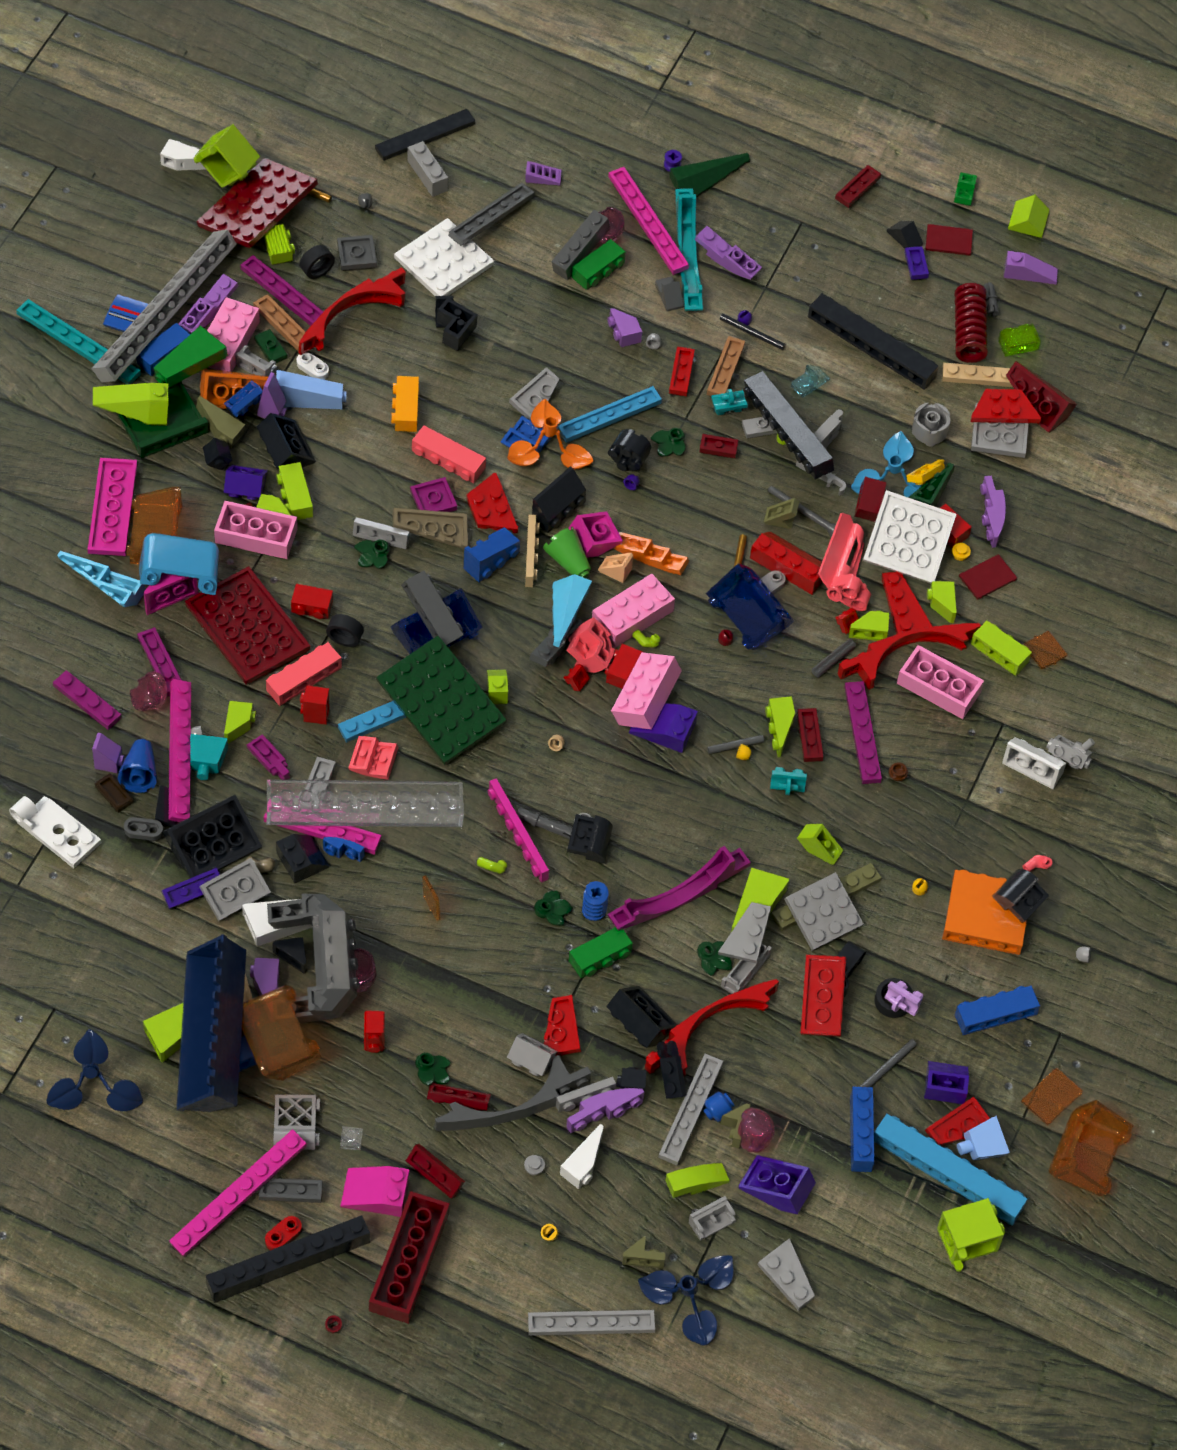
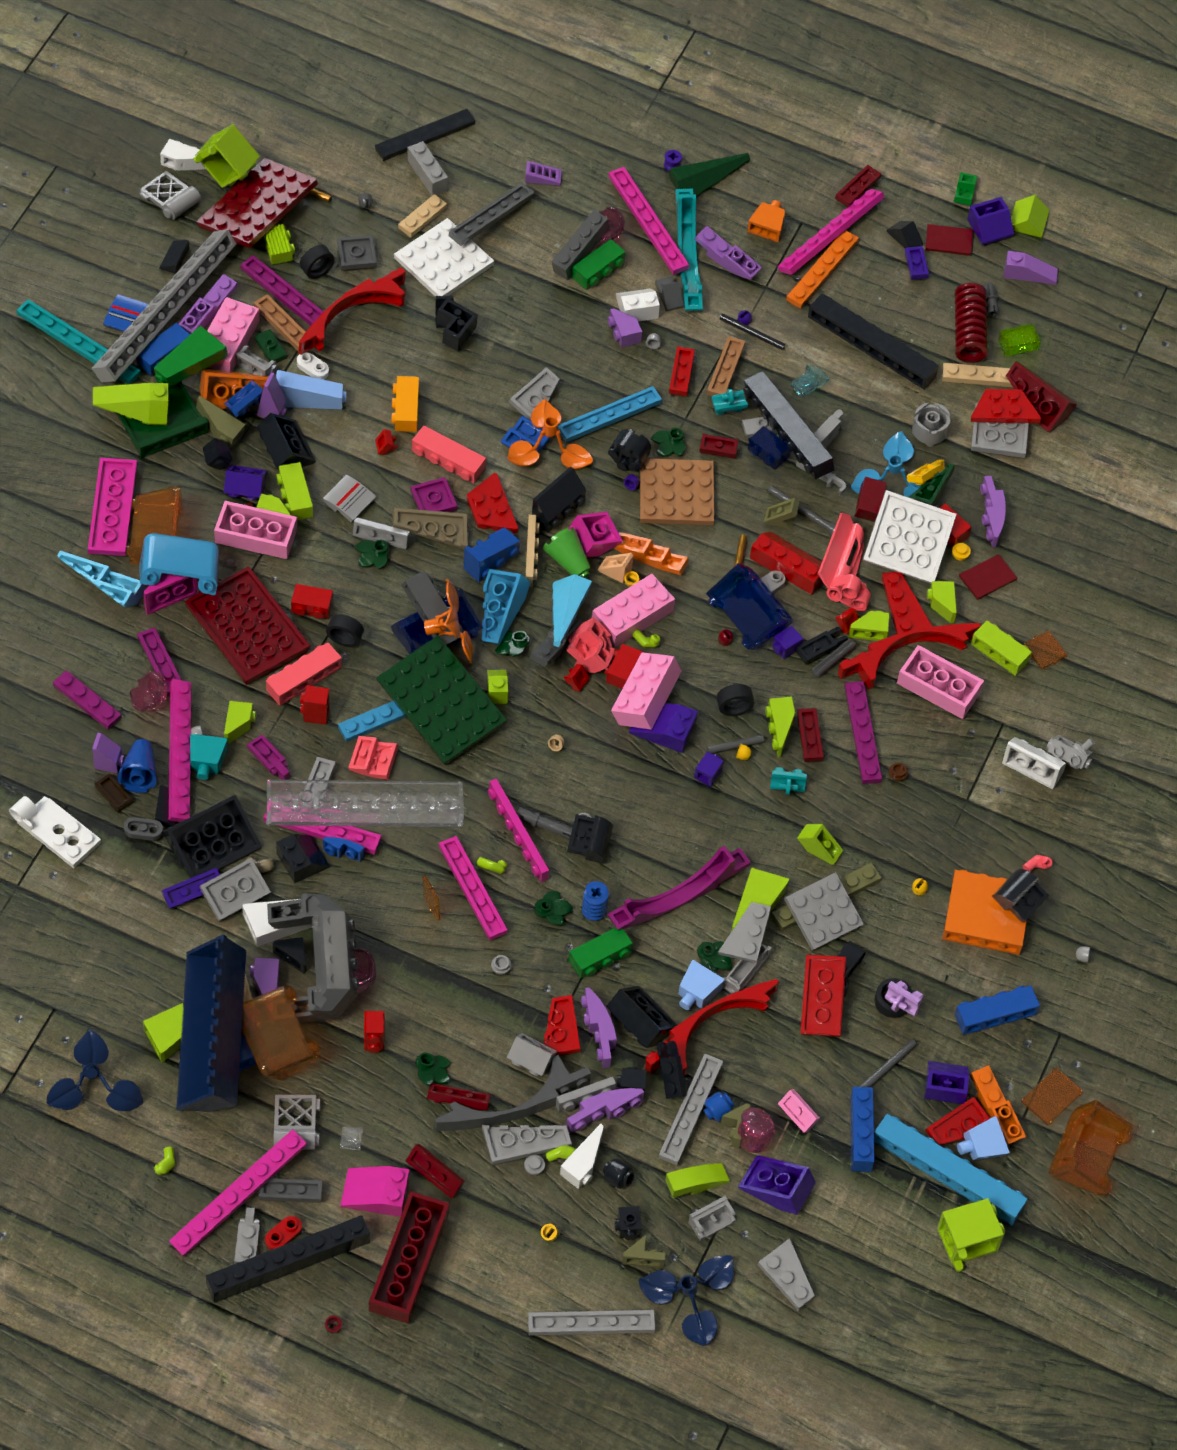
(167, 1163): none -> lime arm
(175, 256): none -> black slope
(178, 201): none -> light grey piece
(247, 1237): none -> light grey hinge
(349, 498): none -> light grey slope
(385, 442): none -> red tile
(422, 215): none -> tan plate
(438, 625): none -> orange plant
(473, 888): none -> dark pink plate
(501, 964): none -> light grey plate
(503, 599): none -> dark azure wedge
(513, 643): none -> dark green plate
(515, 1143): none -> light grey wing
(560, 1152): none -> lime arm
(601, 1024): none -> medium lavender slope
(618, 1173): none -> black head
(628, 1222): none -> black brick
(632, 576): none -> yellow hinge
(639, 304): none -> white slope
(677, 492): none -> medium nougat plate
(699, 986): none -> light blue torso
(709, 769): none -> dark purple brick
(733, 692): none -> black tyre
(767, 221): none -> orange torso
(768, 448): none -> clear blue brick
(786, 642): none -> dark purple brick
(798, 1110): none -> bright pink plate
(820, 645): none -> black hinge
(822, 269): none -> orange plate
(831, 231): none -> dark pink plate
(991, 220): none -> dark purple slope
(996, 1104): none -> orange slope

